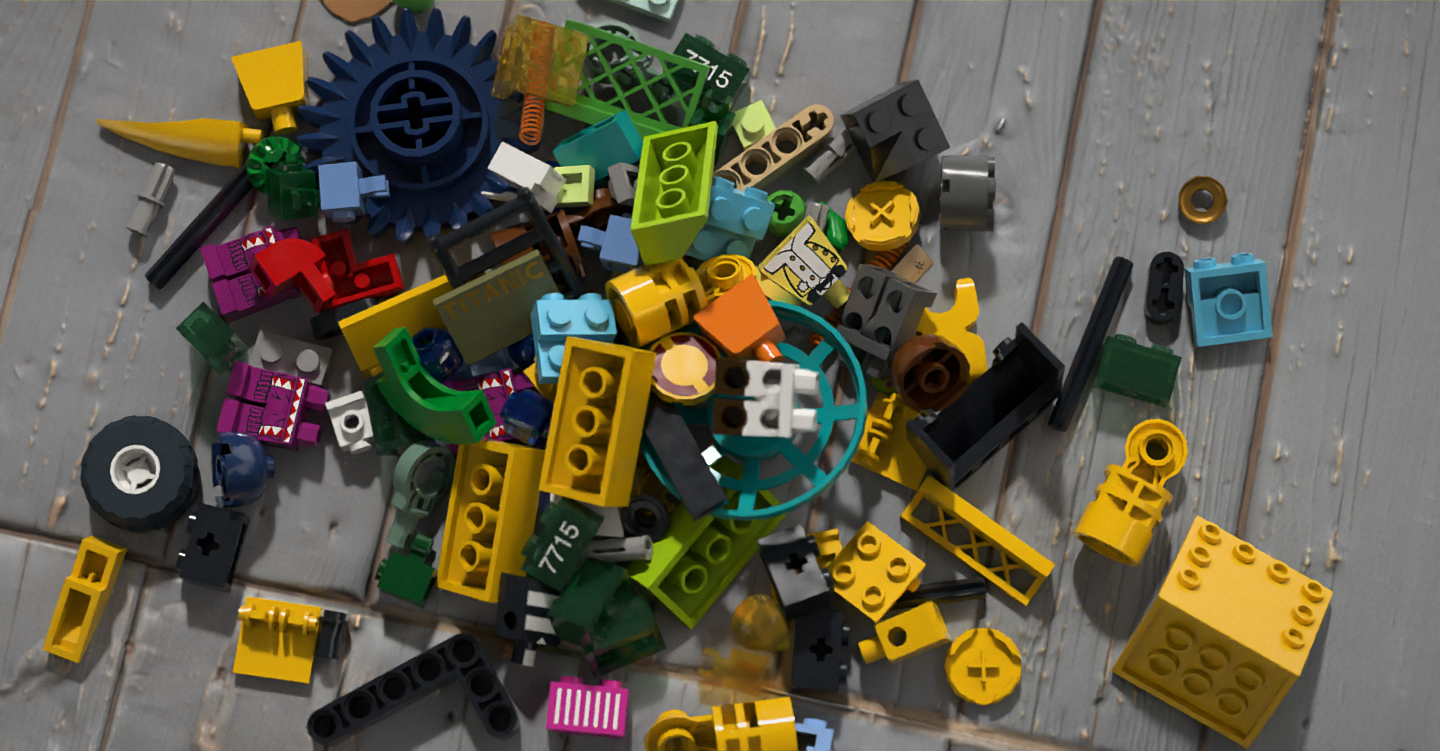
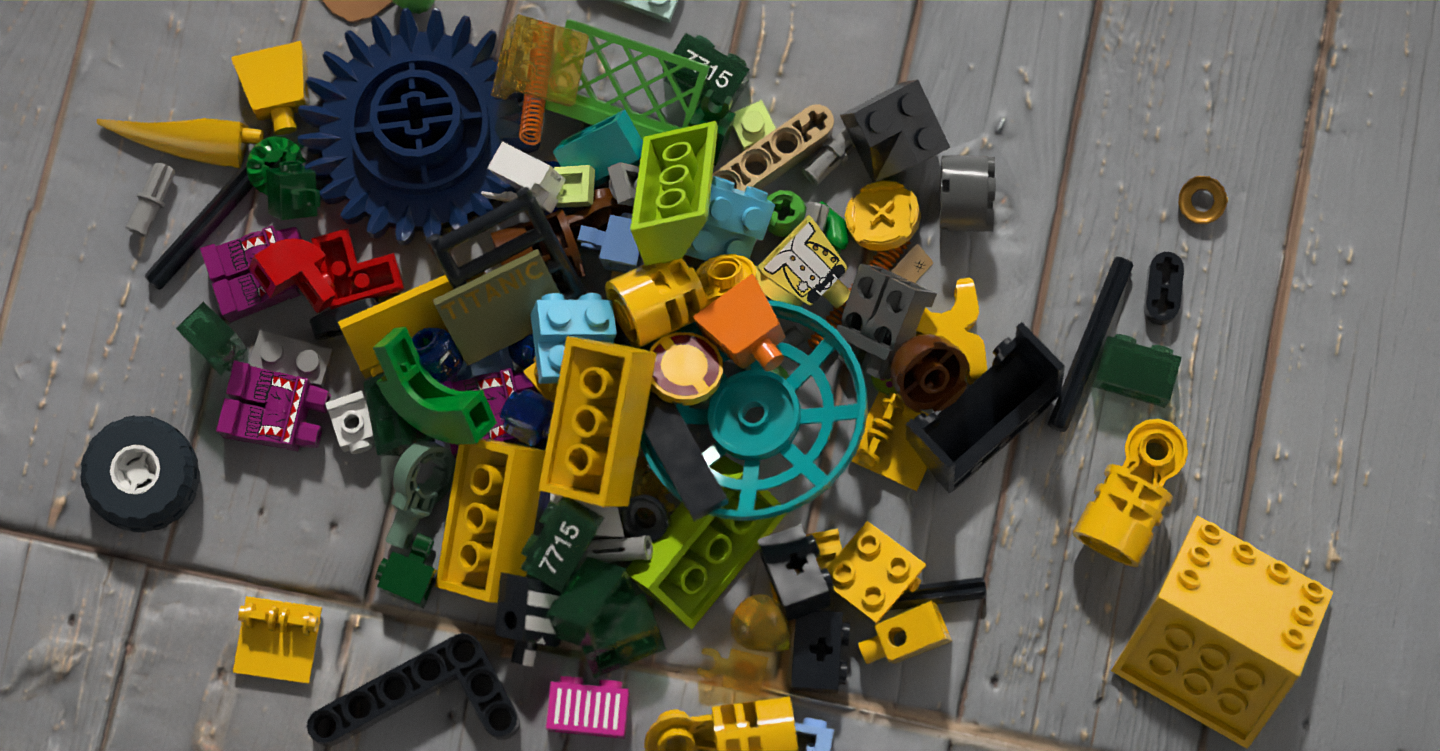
(84, 597): yellow slope -> none
(218, 567): black brick -> none
(240, 468): dark blue cylinder -> none
(330, 634): black pin -> none
(345, 189): medium blue brick -> none
(626, 76): sand green pin -> none
(774, 402): white hips -> none
(983, 666): yellow tile -> none
(987, 530): yellow fence -> none
(1228, 300): medium azure plate -> none

